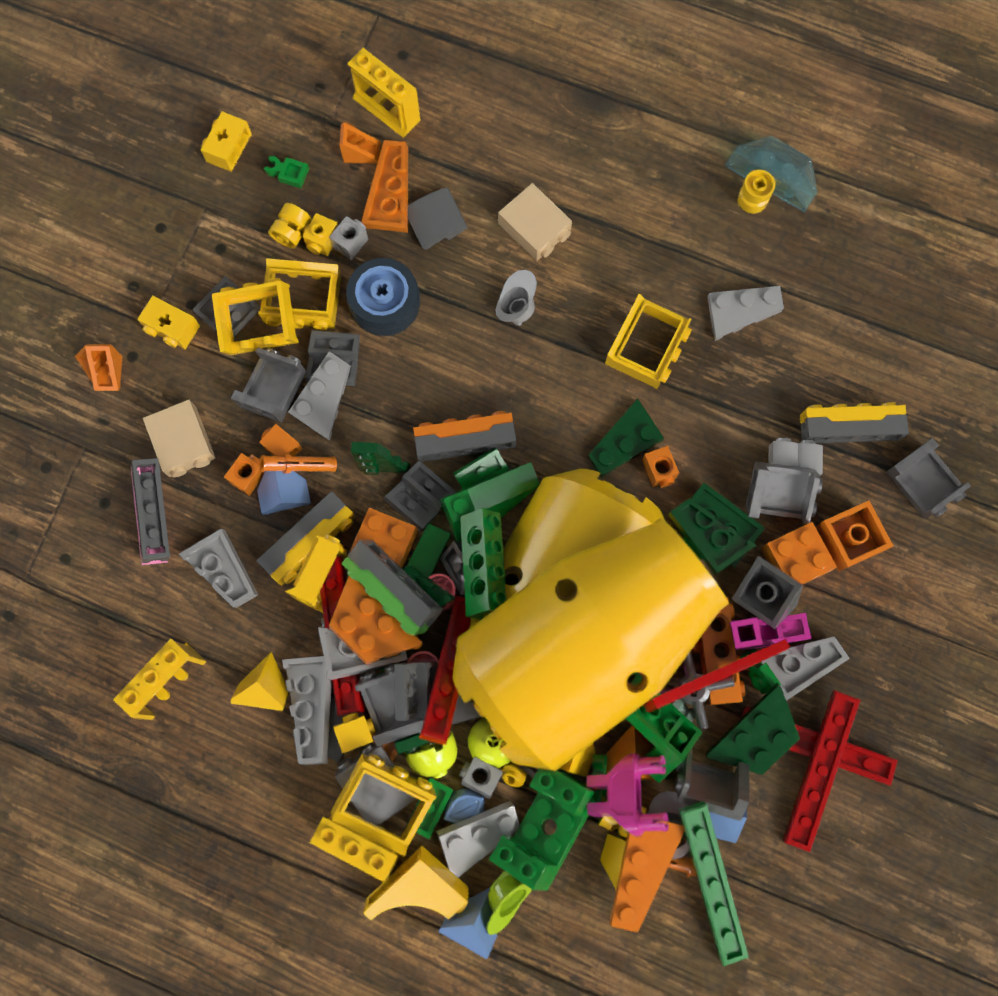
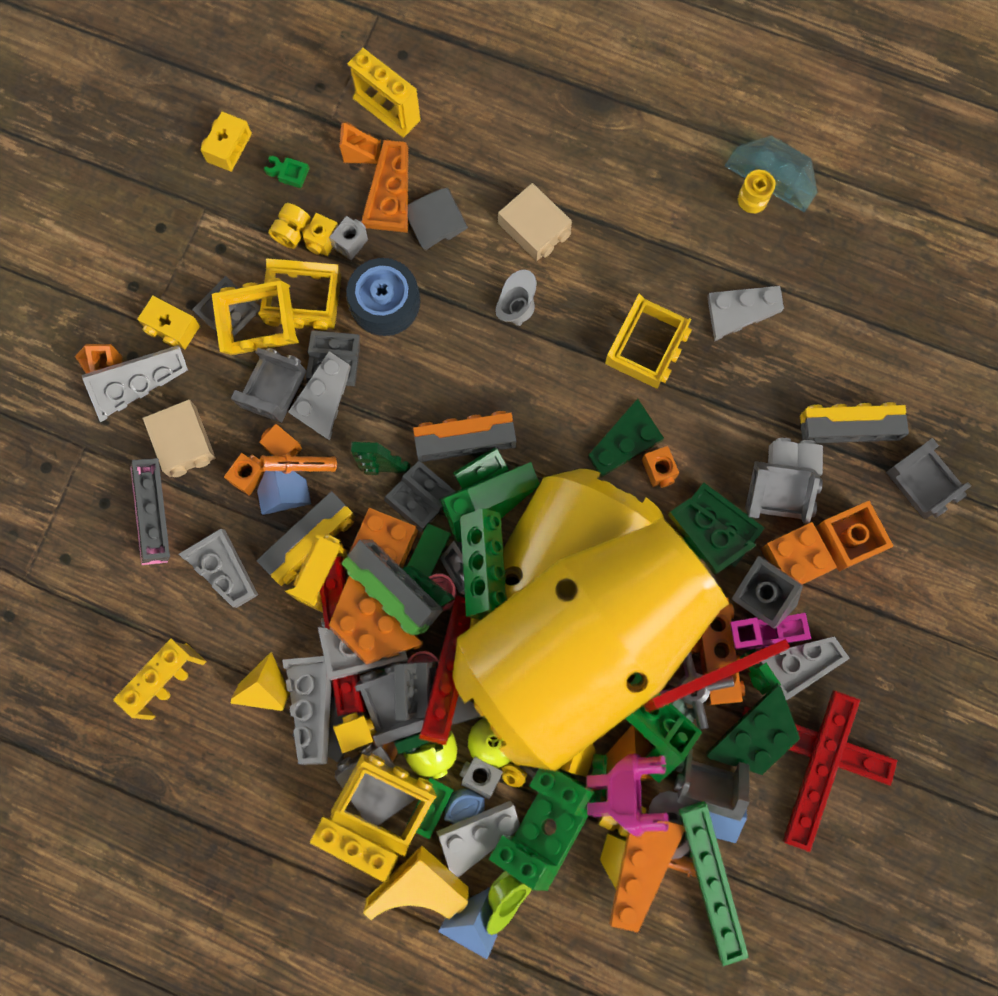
(125, 382): none -> light grey wing

